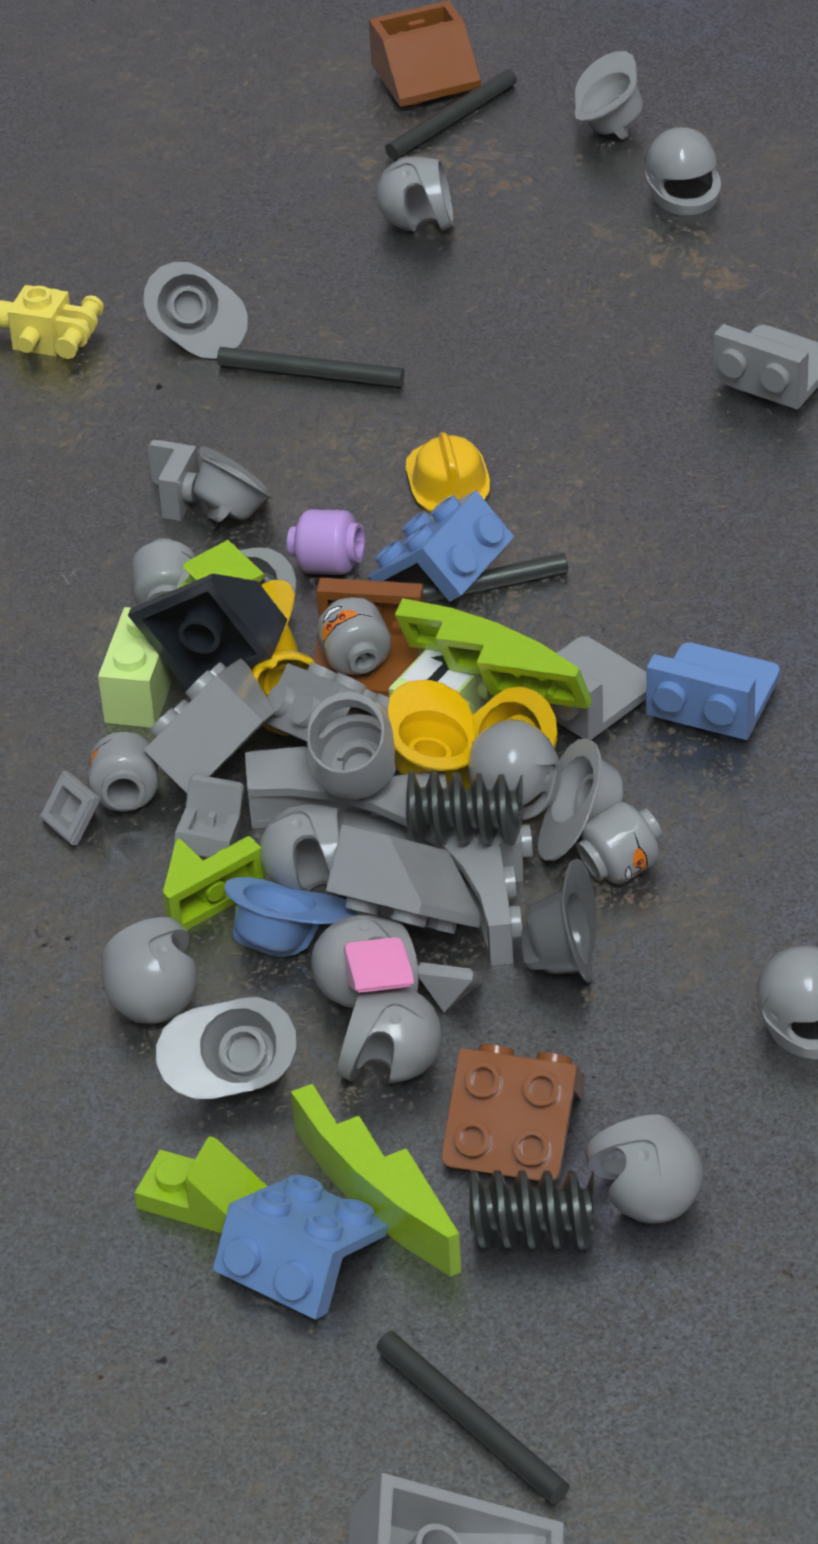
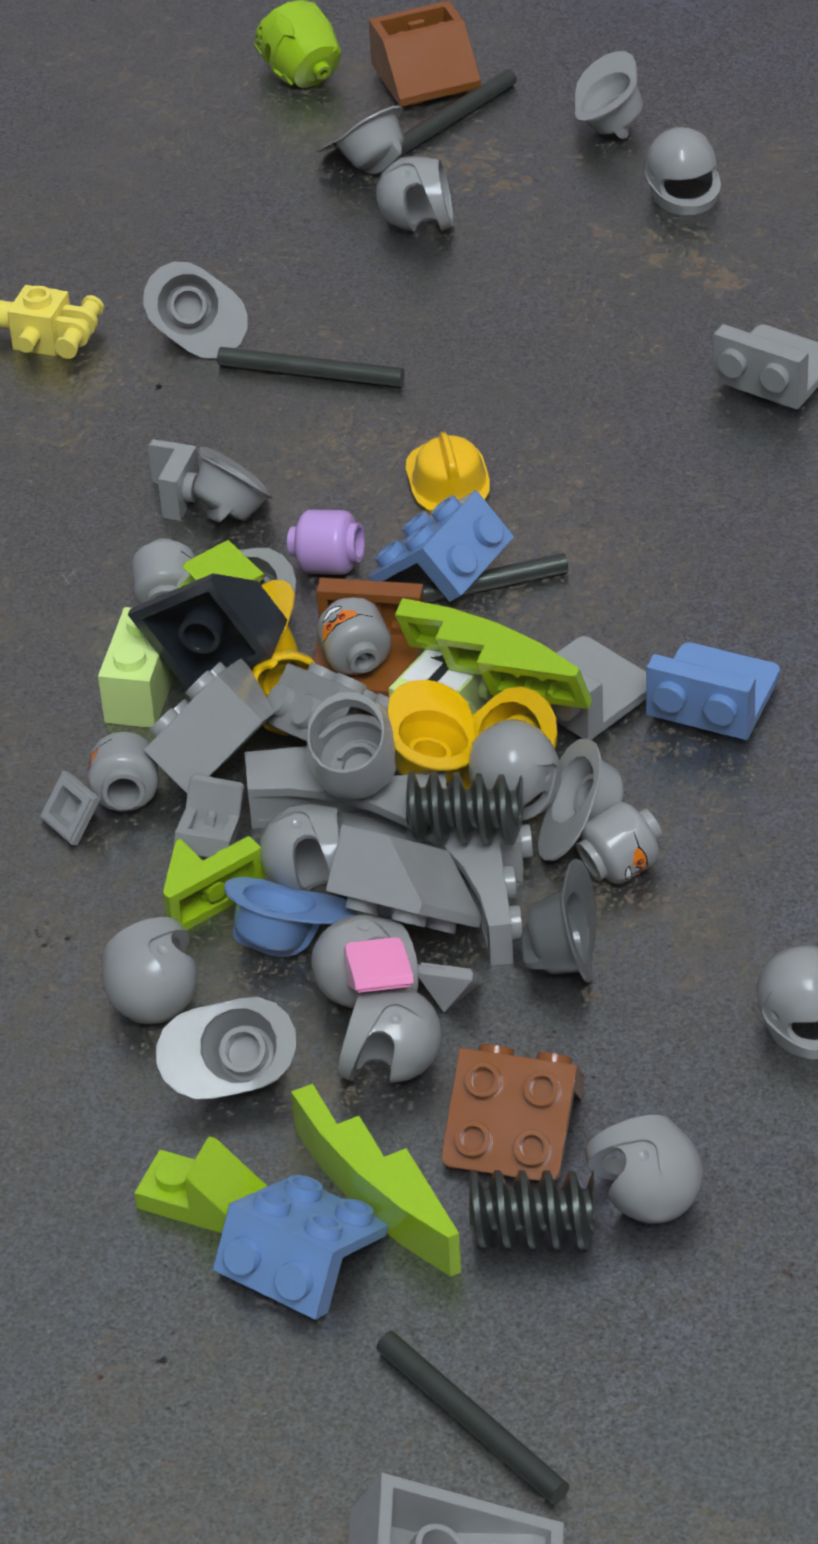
(298, 44): none -> lime helmet
(372, 142): none -> light grey piece

